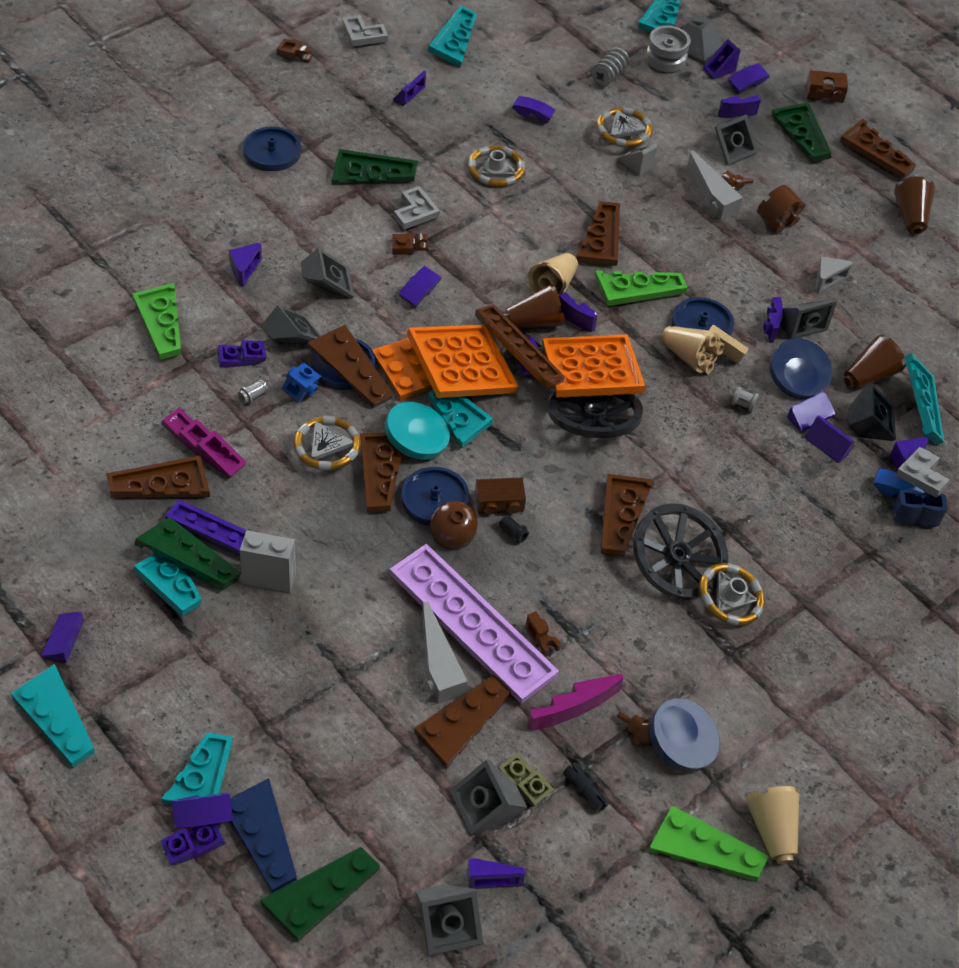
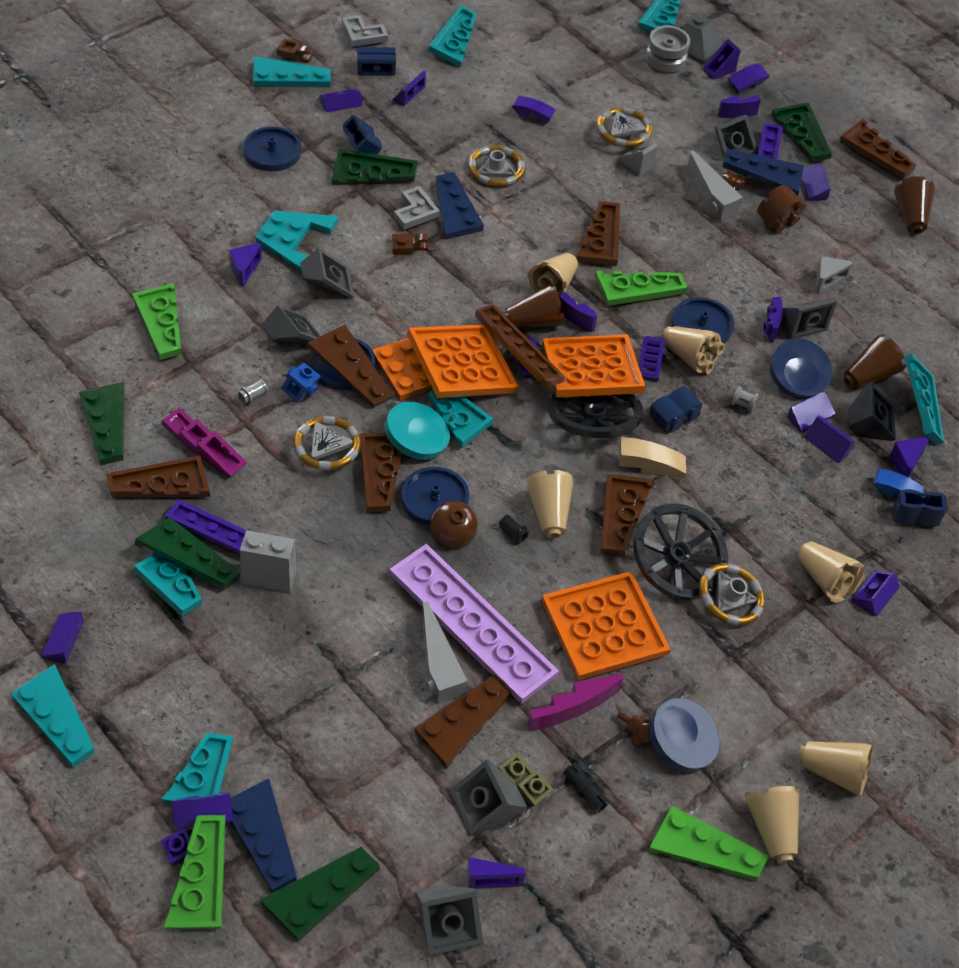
(105, 420): none -> dark green wing
(200, 885): none -> bright green wing
(246, 354): dark purple slope -> none
(286, 231): none -> teal wing
(288, 74): none -> teal wing
(341, 100): none -> dark purple slope
(362, 135): none -> dark blue brick
(376, 60): none -> dark blue brick
(419, 286): dark purple slope -> none
(457, 211): none -> dark blue wing
(500, 495): reddish brown brick -> none
(538, 632): reddish brown plate -> none
(551, 500): none -> tan cone
(605, 625): none -> orange plate
(610, 66): light grey piece -> none
(651, 346): none -> dark purple slope
(651, 457): none -> tan slope
(675, 409): none -> dark blue brick
(733, 348): tan tile -> none
(765, 169): none -> dark blue wing
(770, 141): none -> dark purple plate
(815, 183): none -> dark purple slope
(817, 89): reddish brown brick -> none
(831, 570): none -> tan cone
(838, 762): none -> tan cone
(876, 591): none -> dark purple slope
(918, 472): light grey plate -> none

